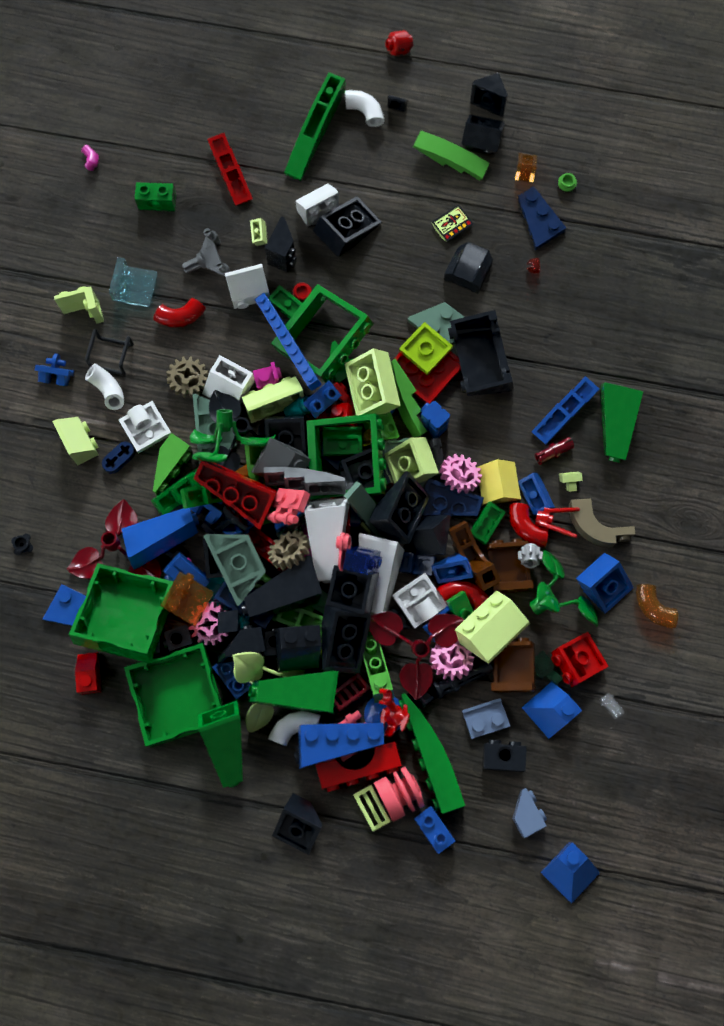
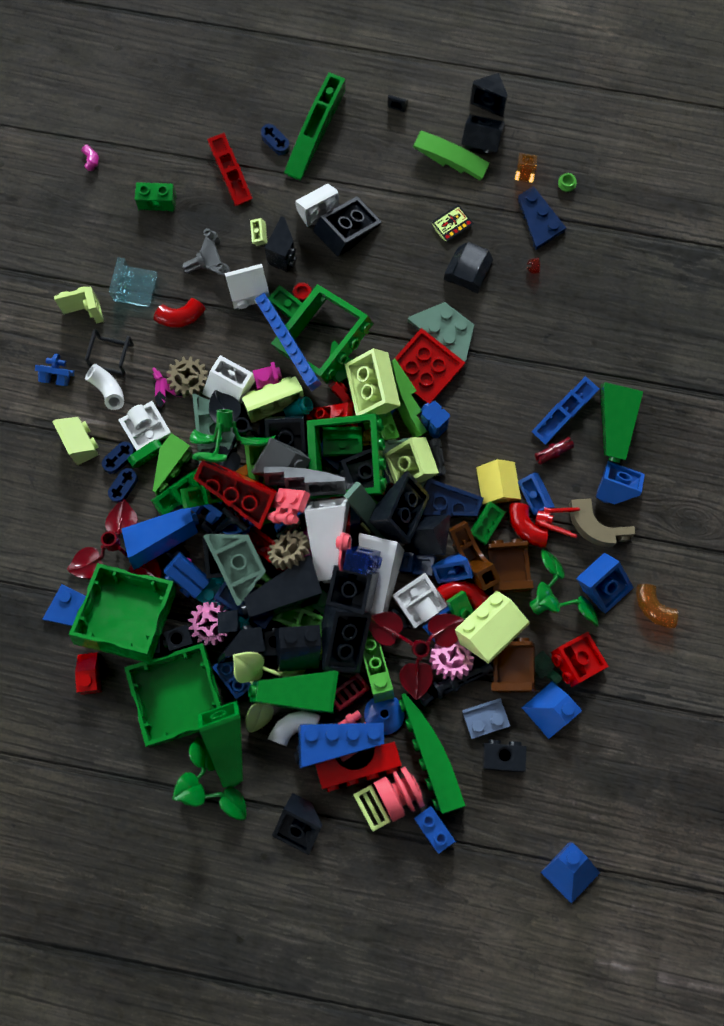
(16, 541): black plate -> none
(119, 482): none -> dark blue beam
(145, 453): none -> green beam
(160, 387): none -> dark pink piece
(187, 598): clear orange hinge -> none
(192, 793): none -> green plant
(277, 137): none -> dark blue beam
(322, 399): blue hips -> none
(365, 104): white cylinder -> none
(393, 714): red piece -> none
(399, 43): red head -> none
(425, 348): lime plate -> none
(460, 473): bright pink gear -> none
(481, 354): black windscreen -> none
(526, 815): sand blue slope -> none
(530, 555): light grey gear -> none
(570, 479): yellowish green tile -> none
(611, 705): clear pin -> none
(619, 484): none -> blue slope

